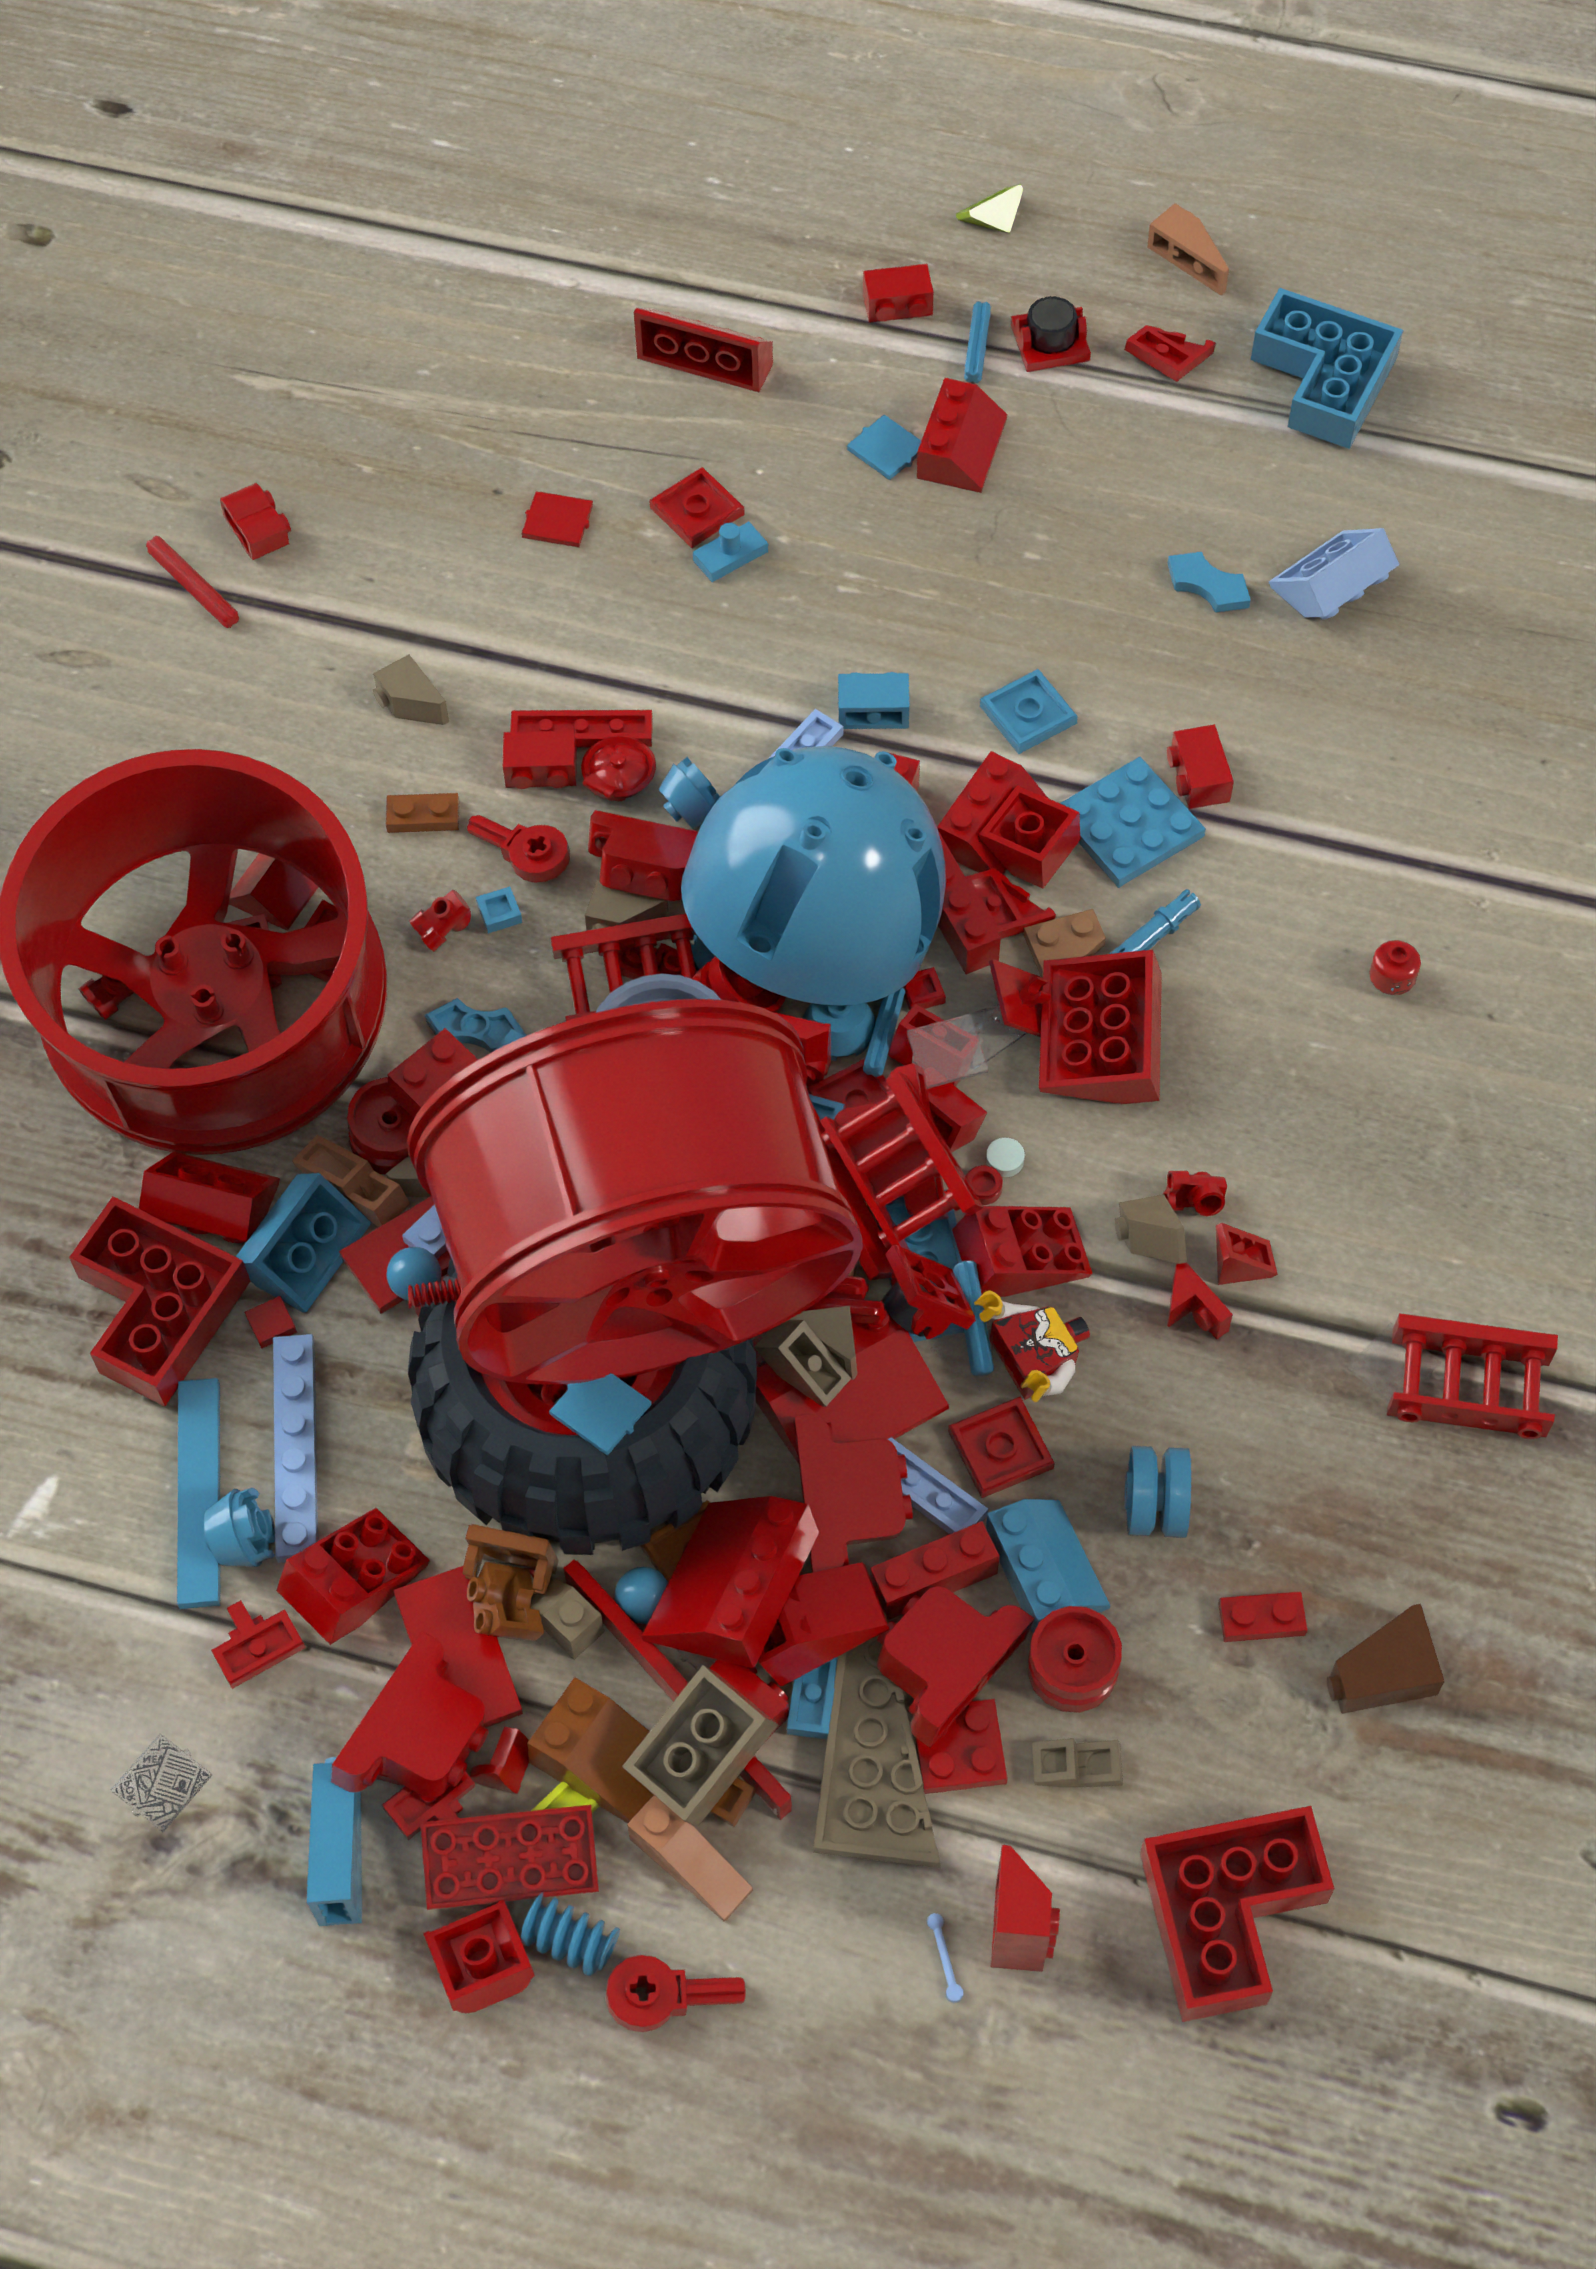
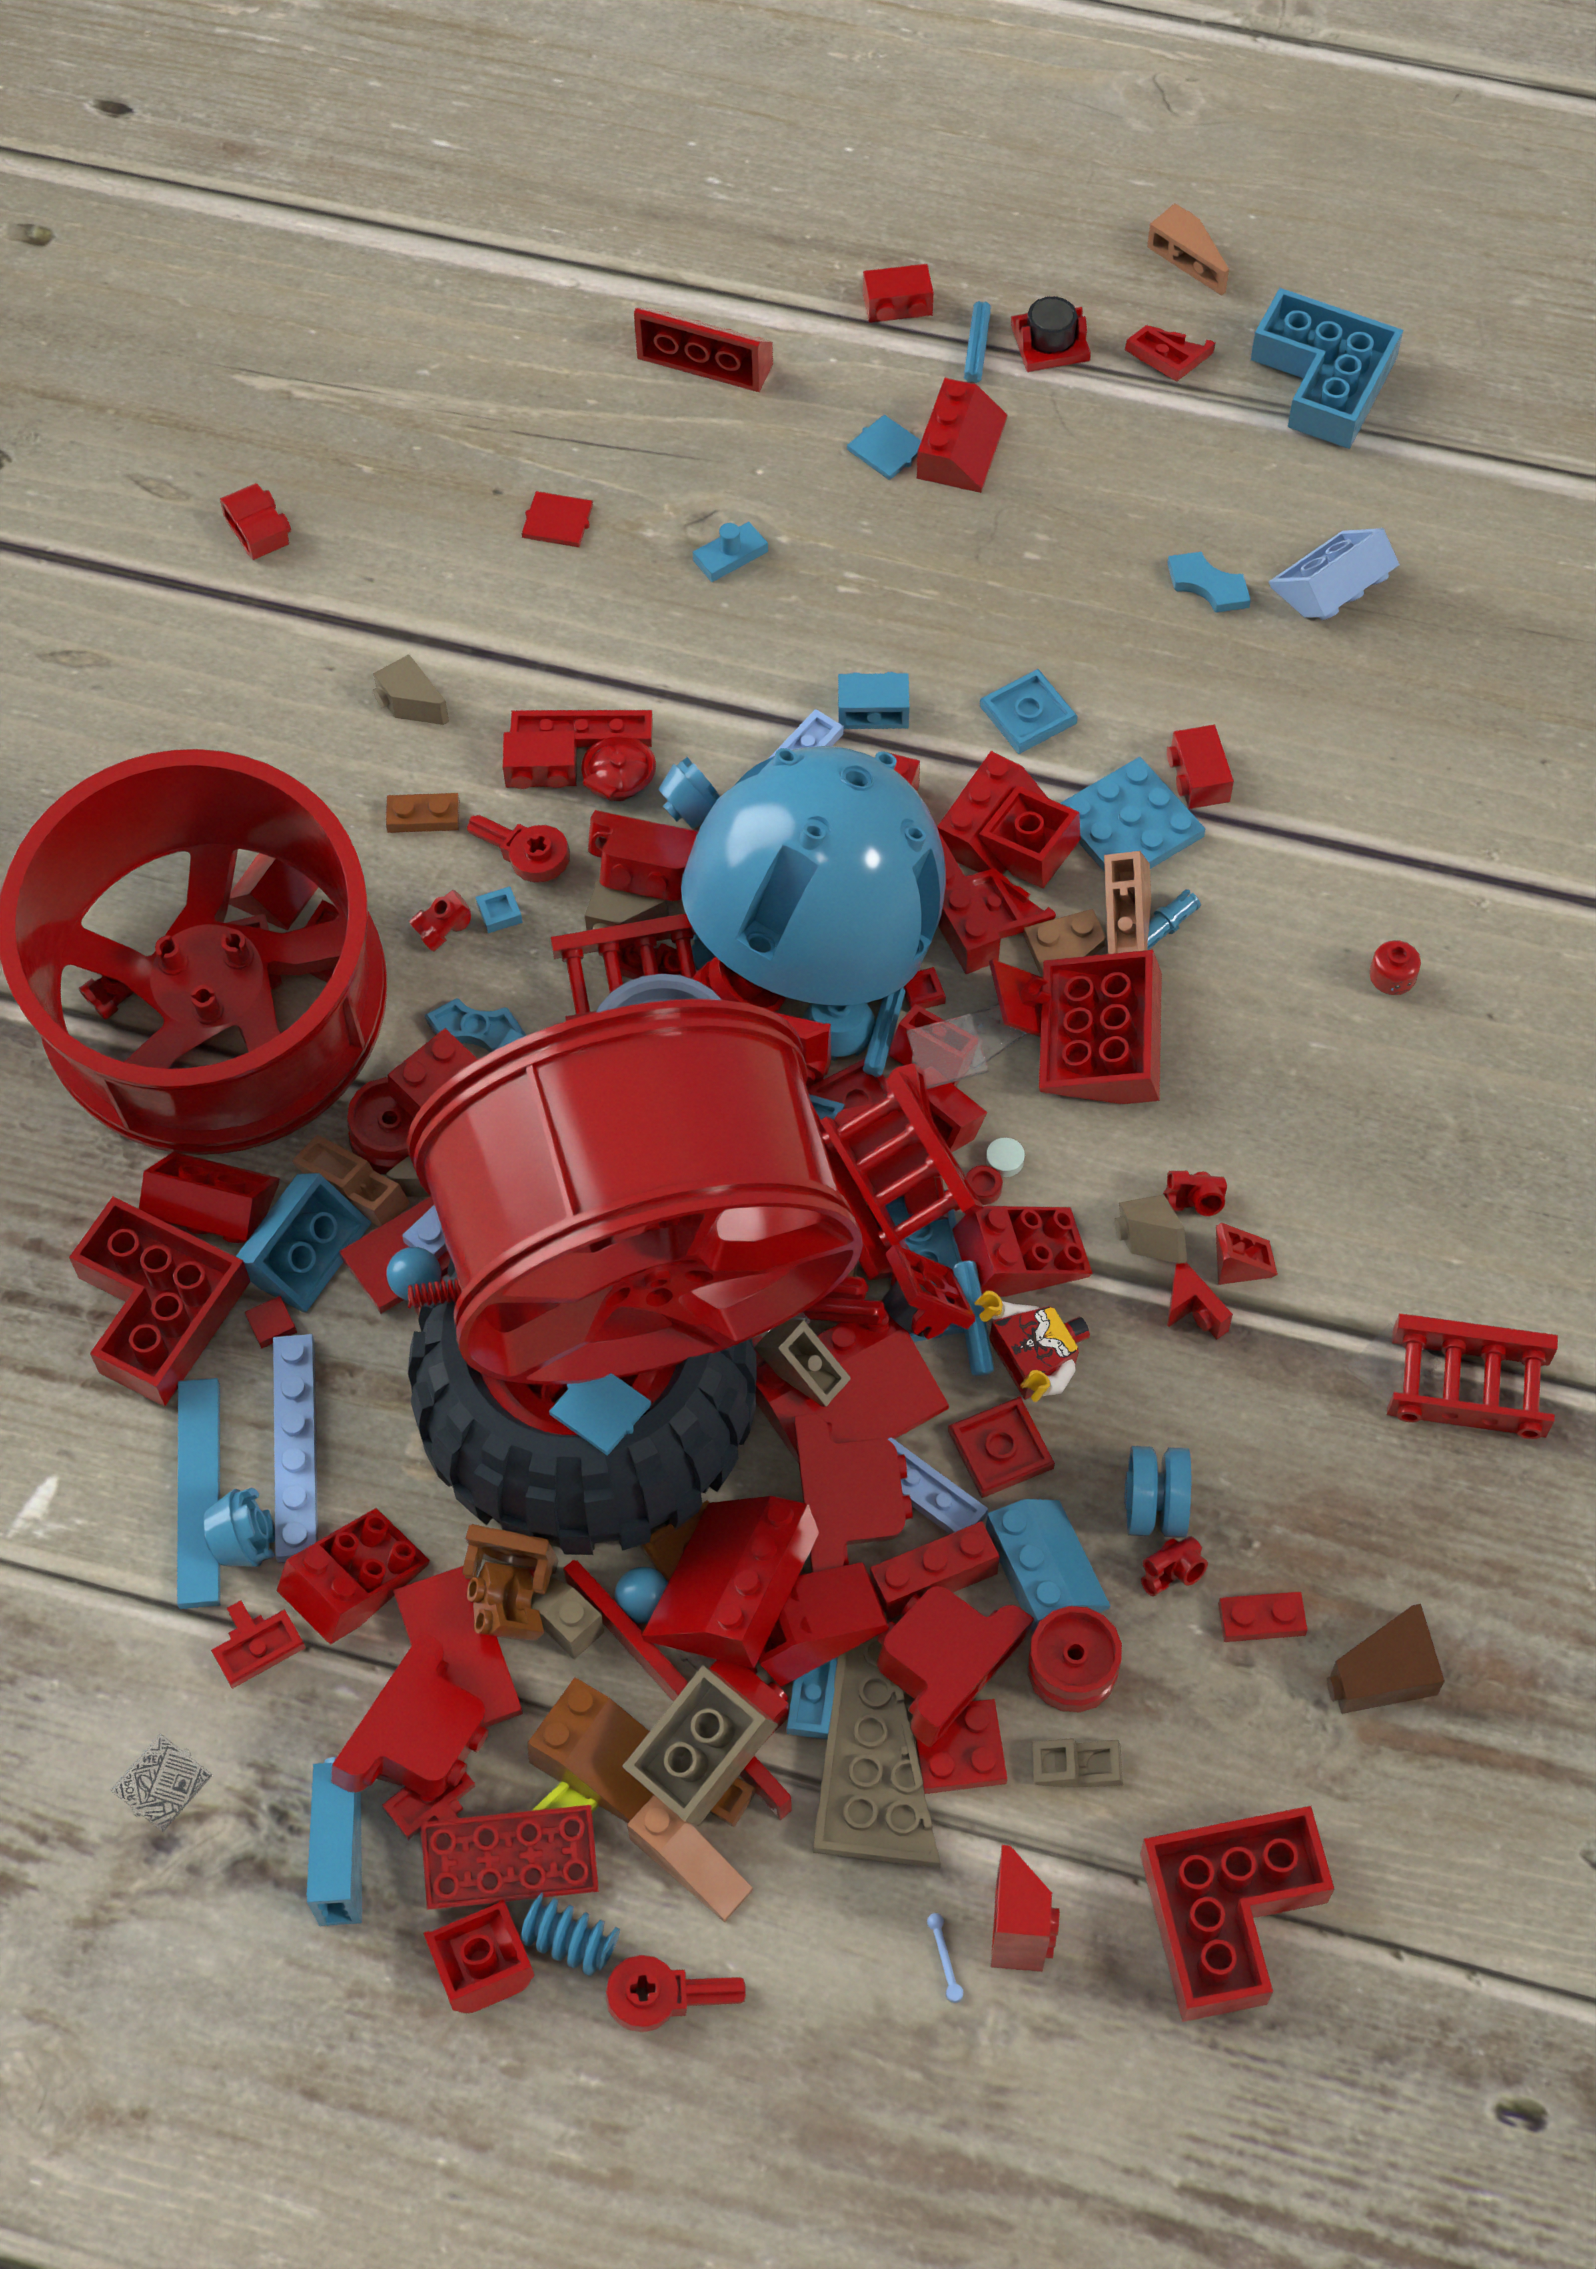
(192, 581): red axle -> none
(507, 1763): red tile -> none
(696, 507): red tile -> none
(835, 1331): dark tan slope -> none
(995, 210): slope -> none
(1127, 901): none -> nougat slope
(1173, 1561): none -> red plate

